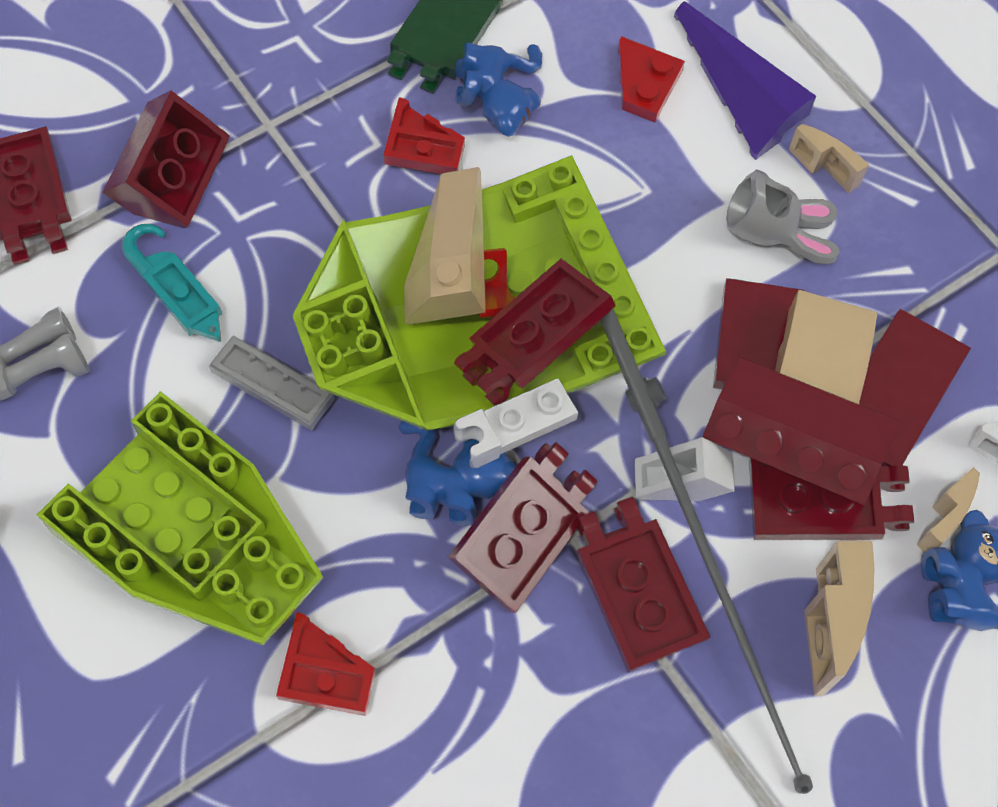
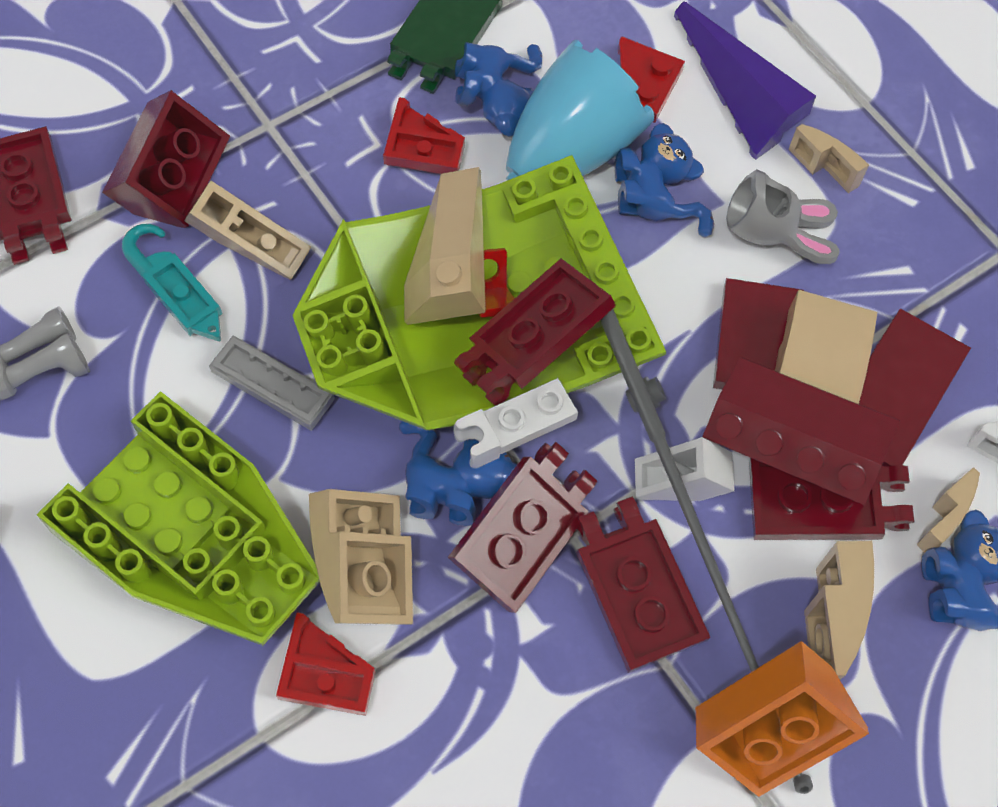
(247, 231): none -> tan slope
(362, 557): none -> tan slope
(580, 110): none -> medium azure cylinder
(663, 161): none -> blue animal
(778, 720): none -> orange slope

